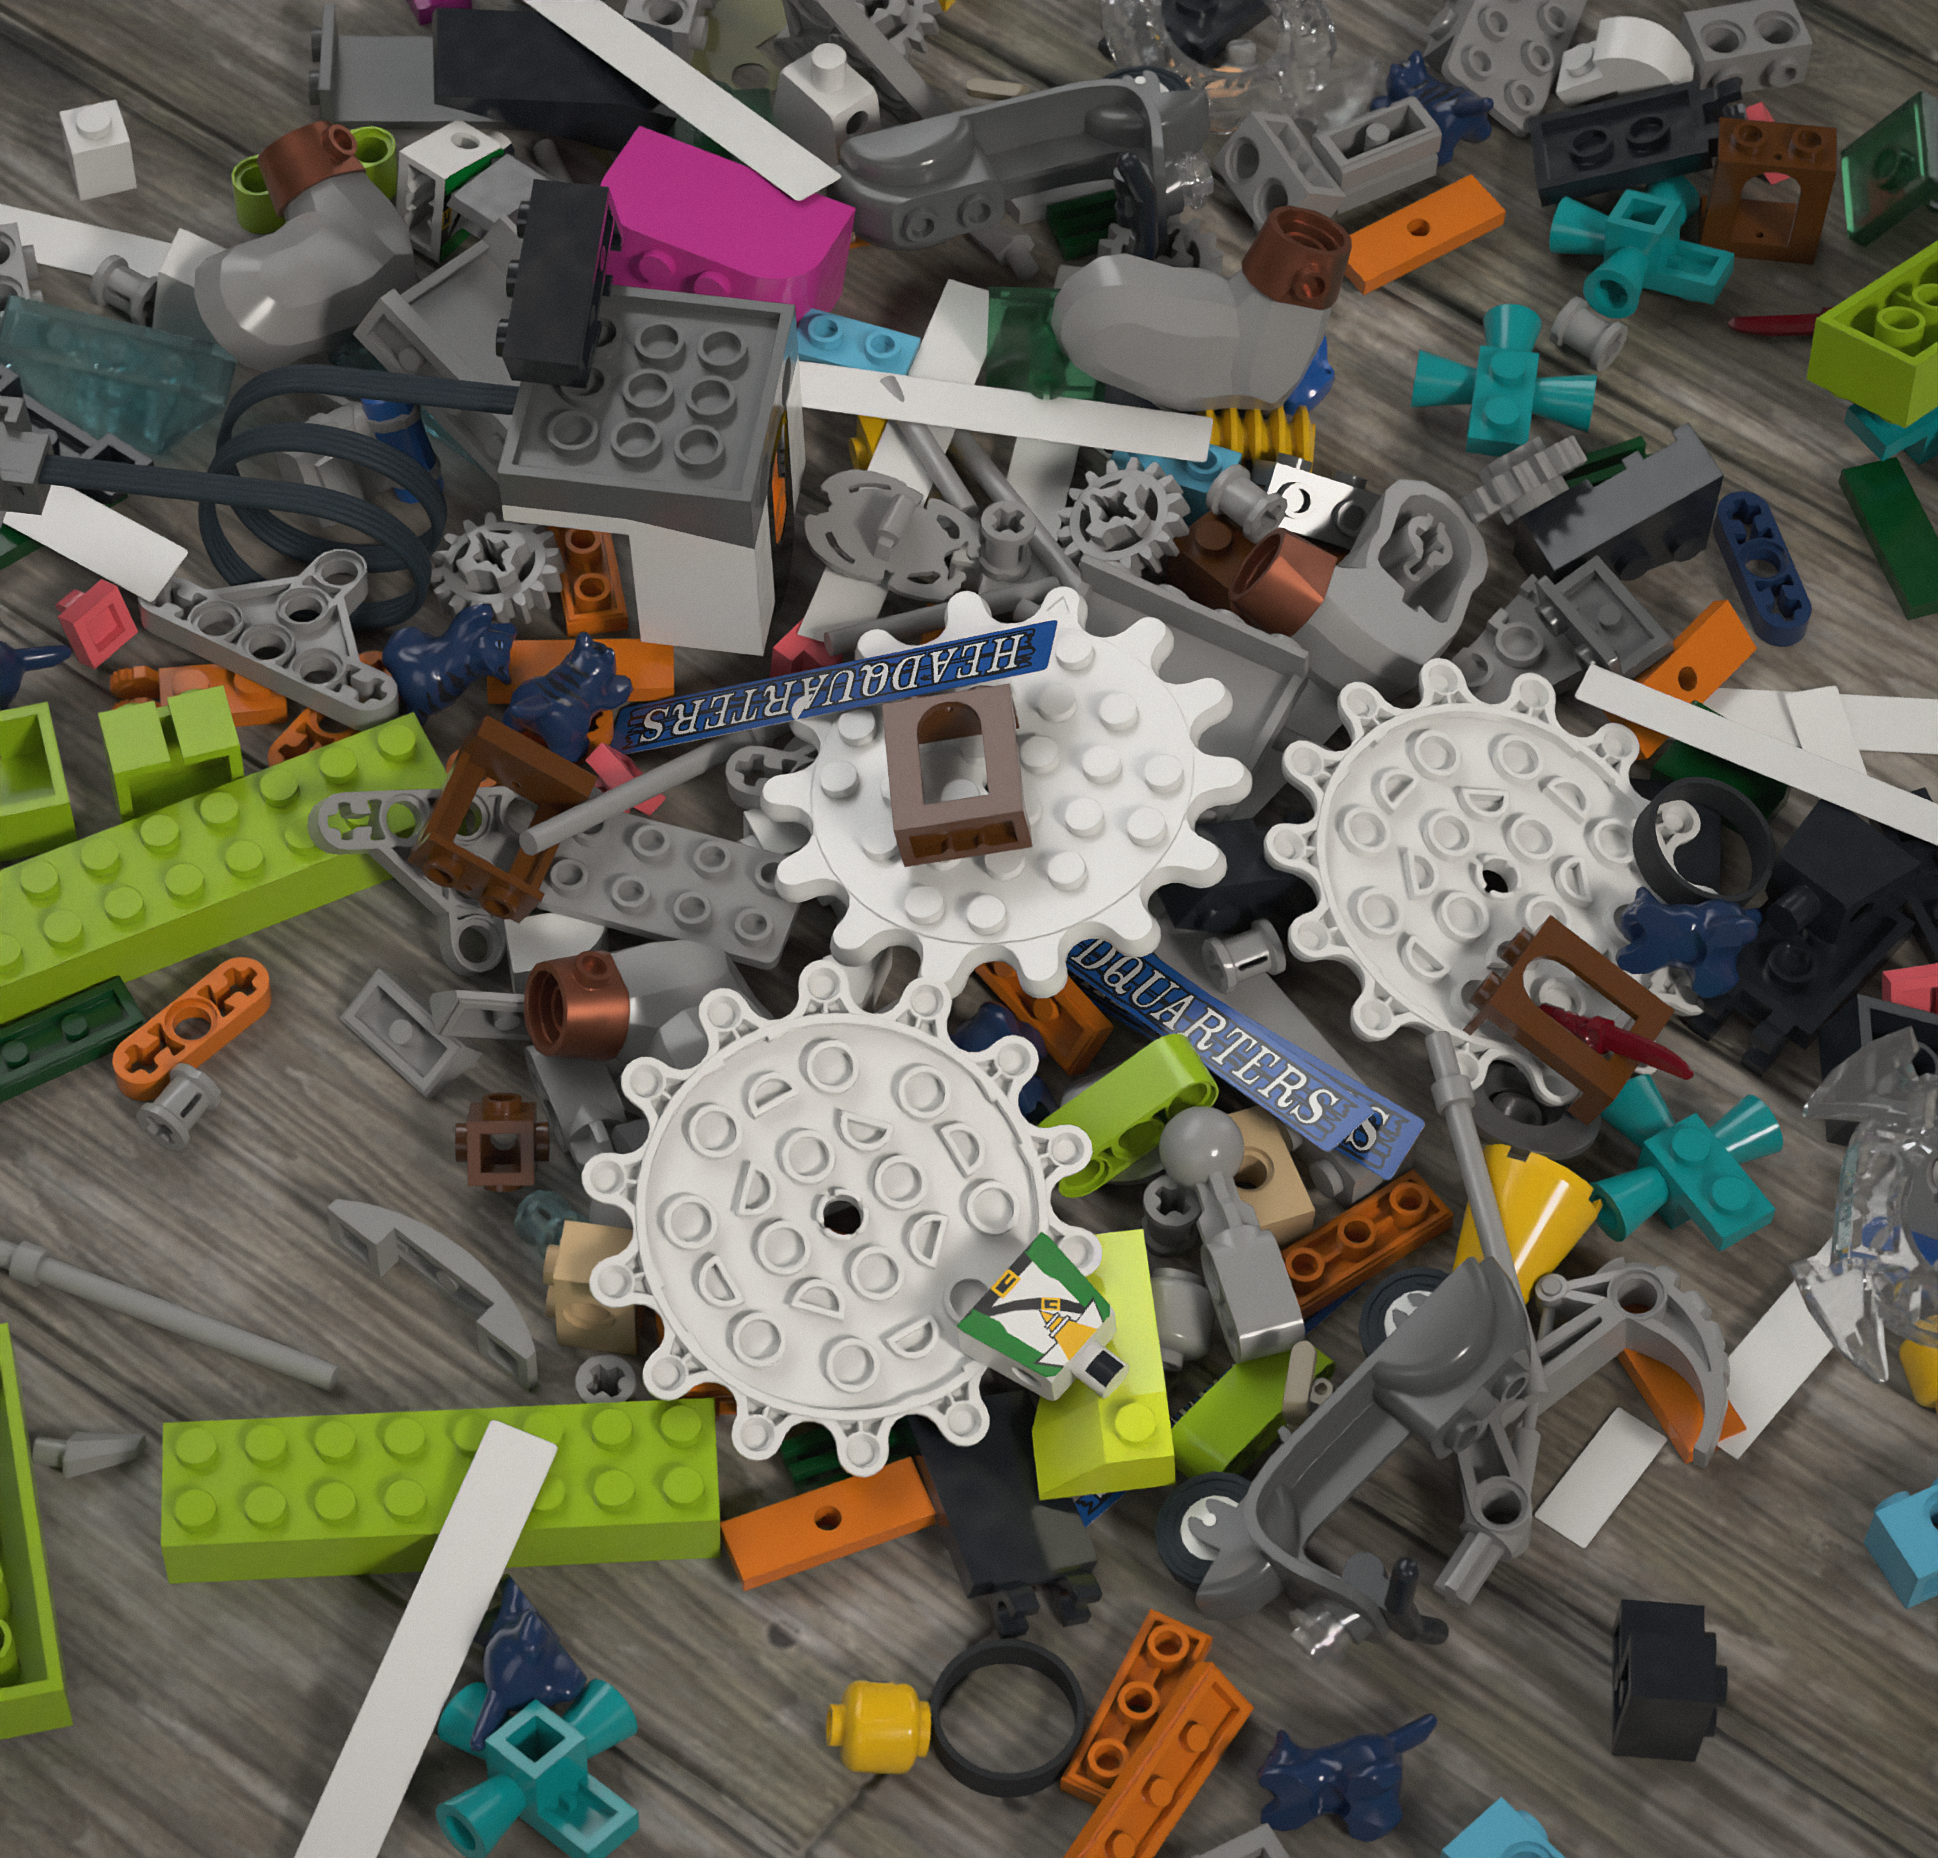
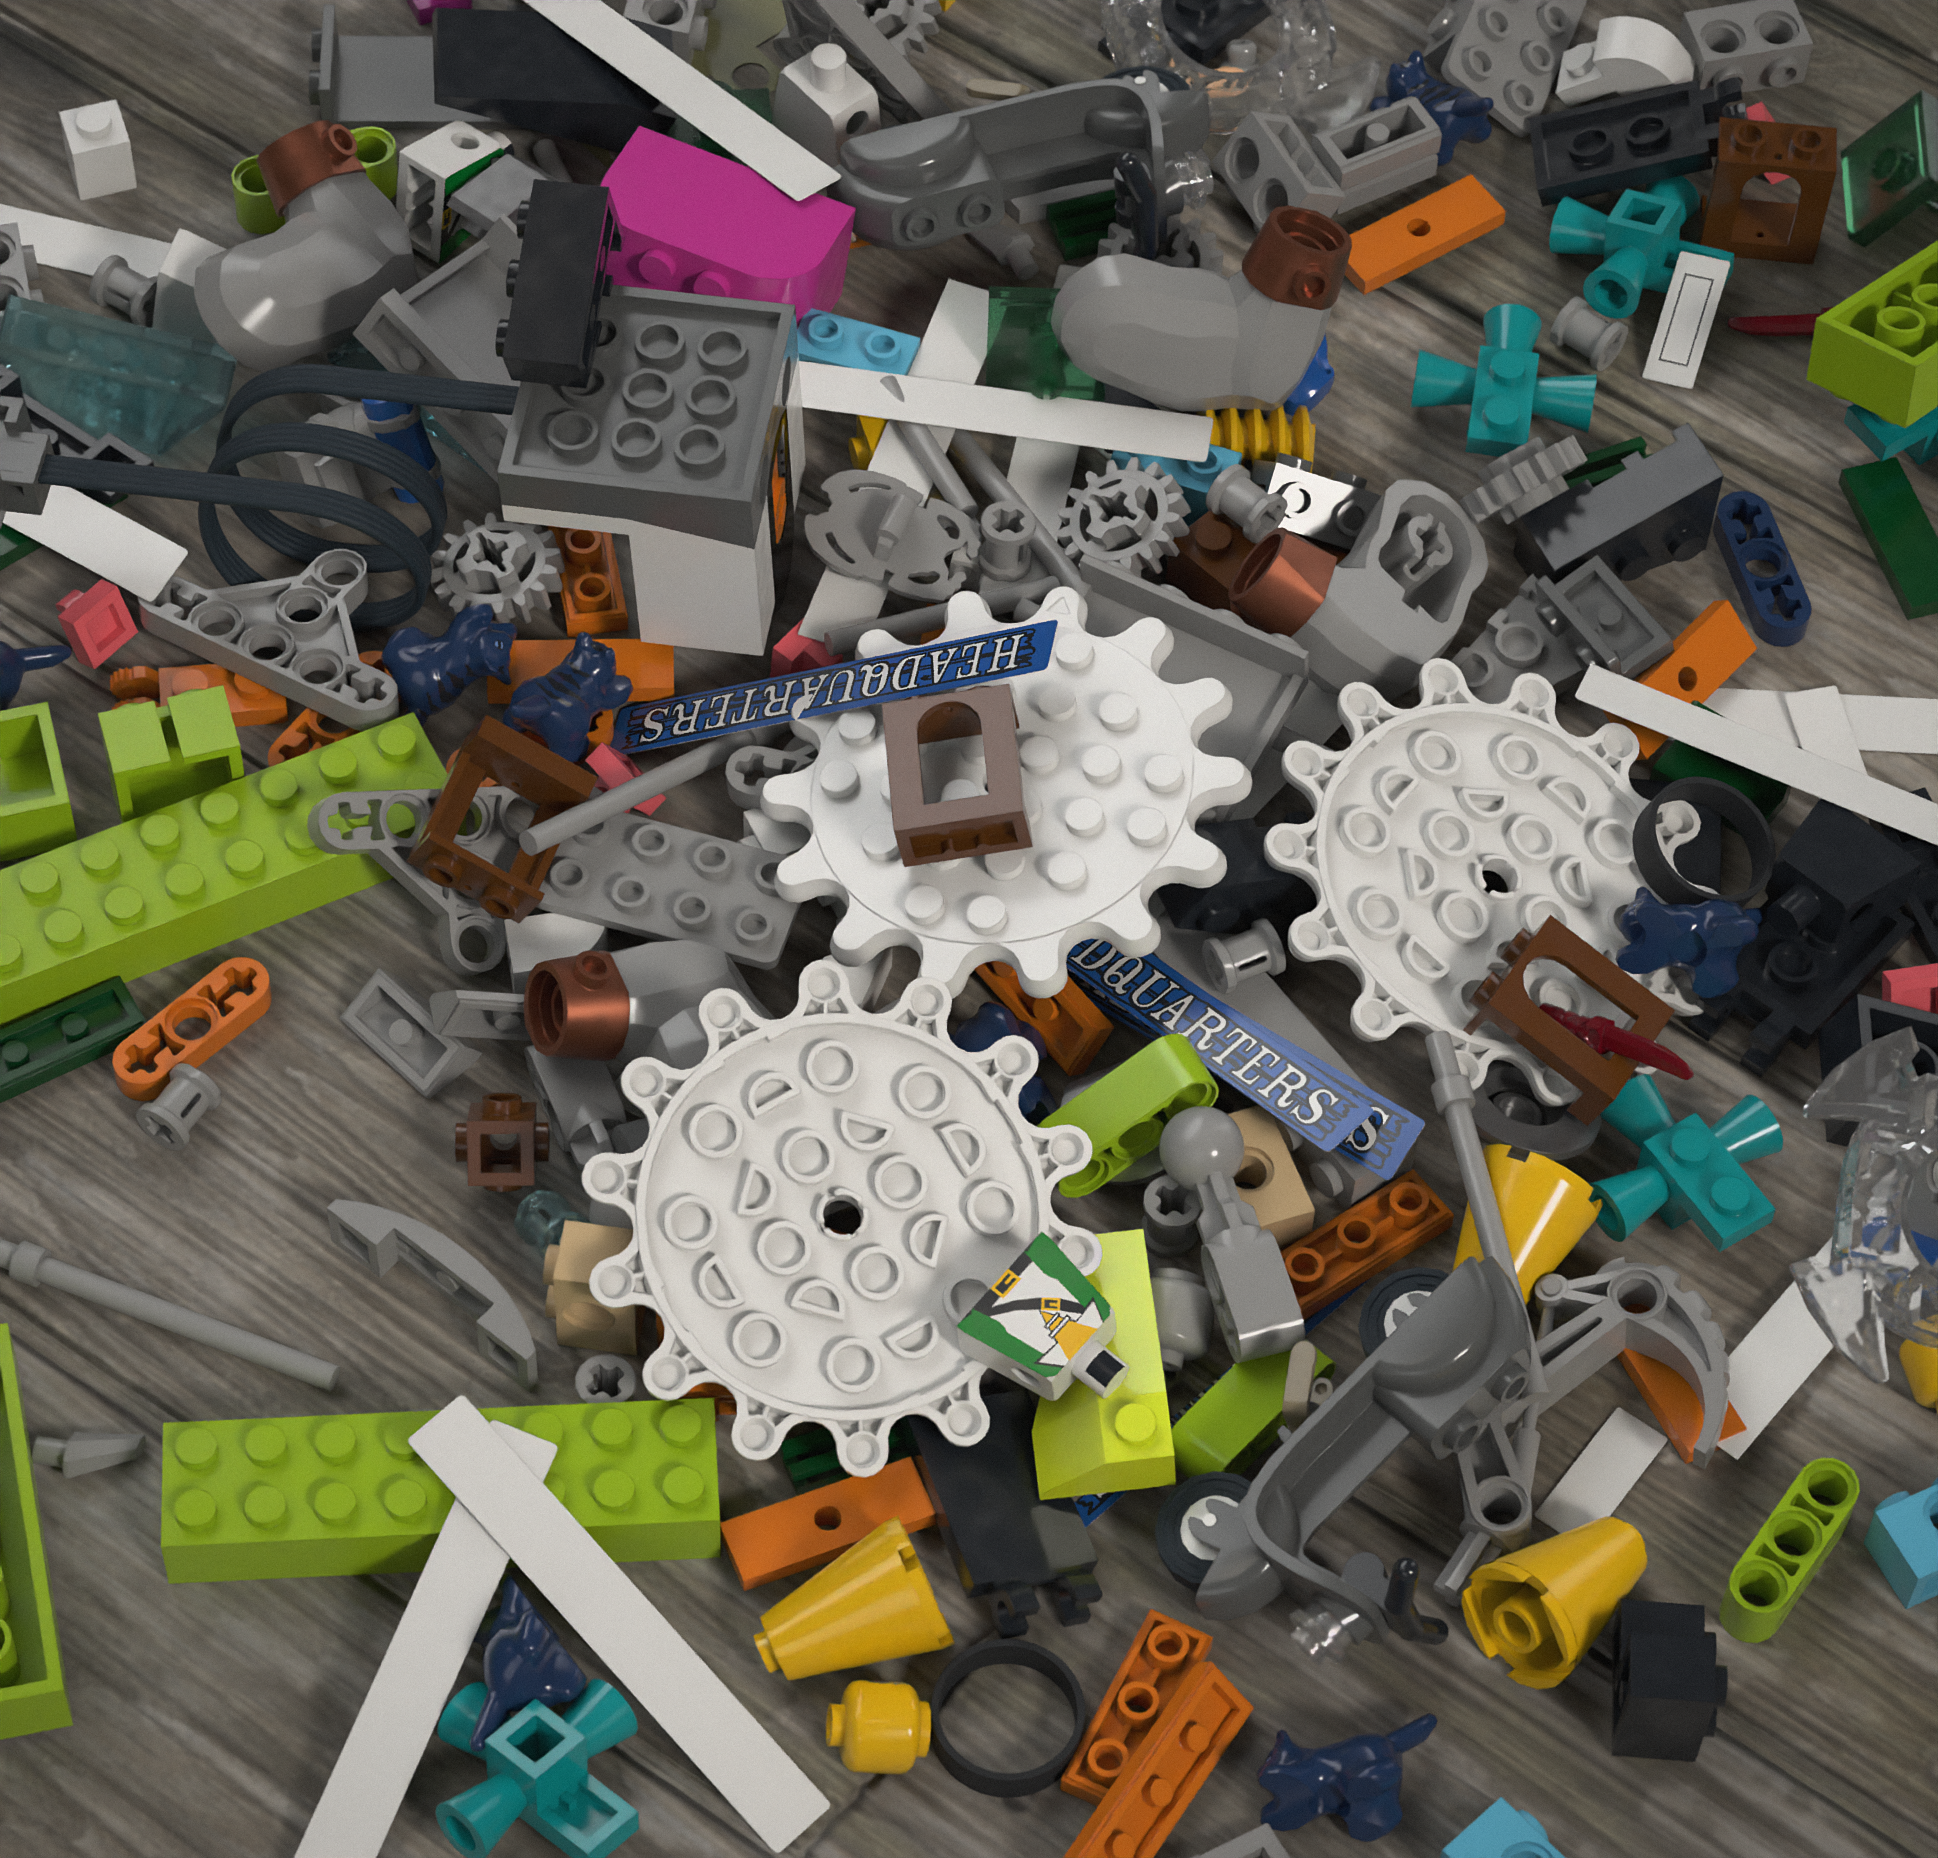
(619, 1624): none -> white sticker
(856, 1611): none -> yellow cone
(1553, 1598): none -> yellow cone
(1686, 320): none -> white sticker
(1783, 1577): none -> lime beam

